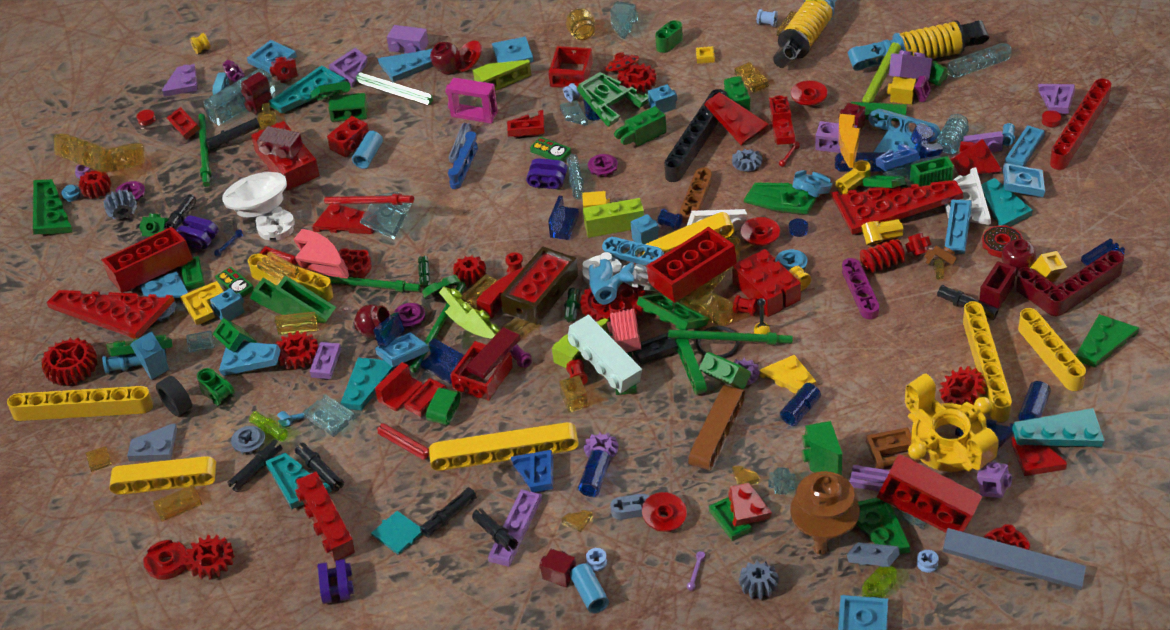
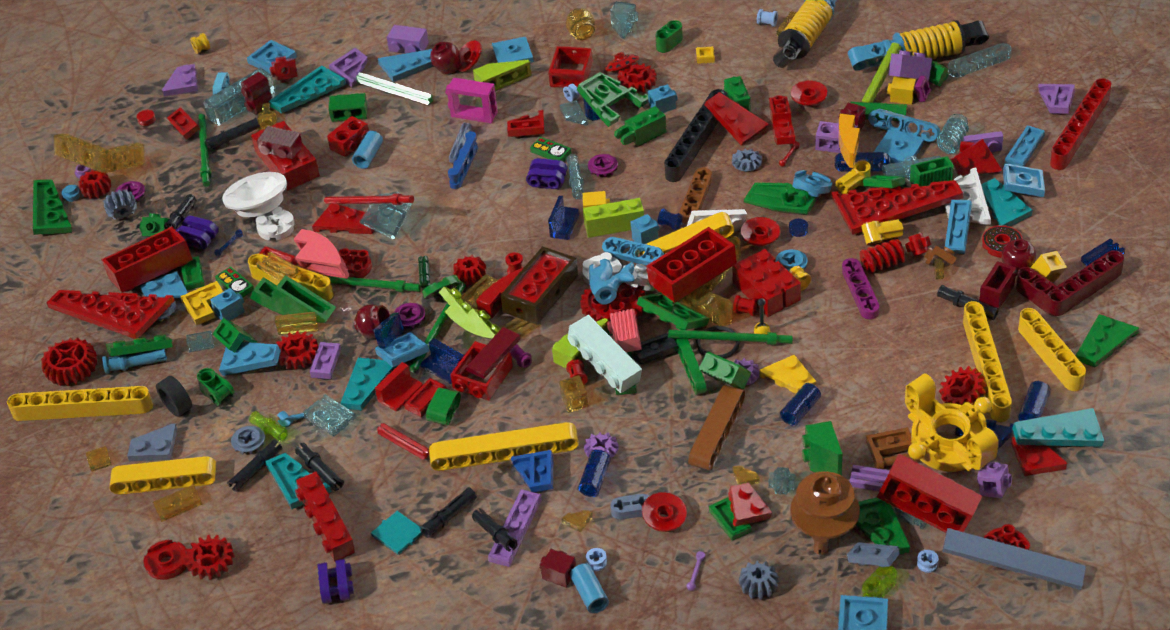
(150, 355): dark azure slope -> none
(233, 70): magenta gear -> none
(325, 91): green plate -> none
(572, 305): dark green axle -> none
(752, 77): clear yellow plate -> none
(891, 160): blue wing -> none
(920, 137): clear blue leg -> none
(1008, 134): dark azure pin -> none
(1051, 118): red tile -> none

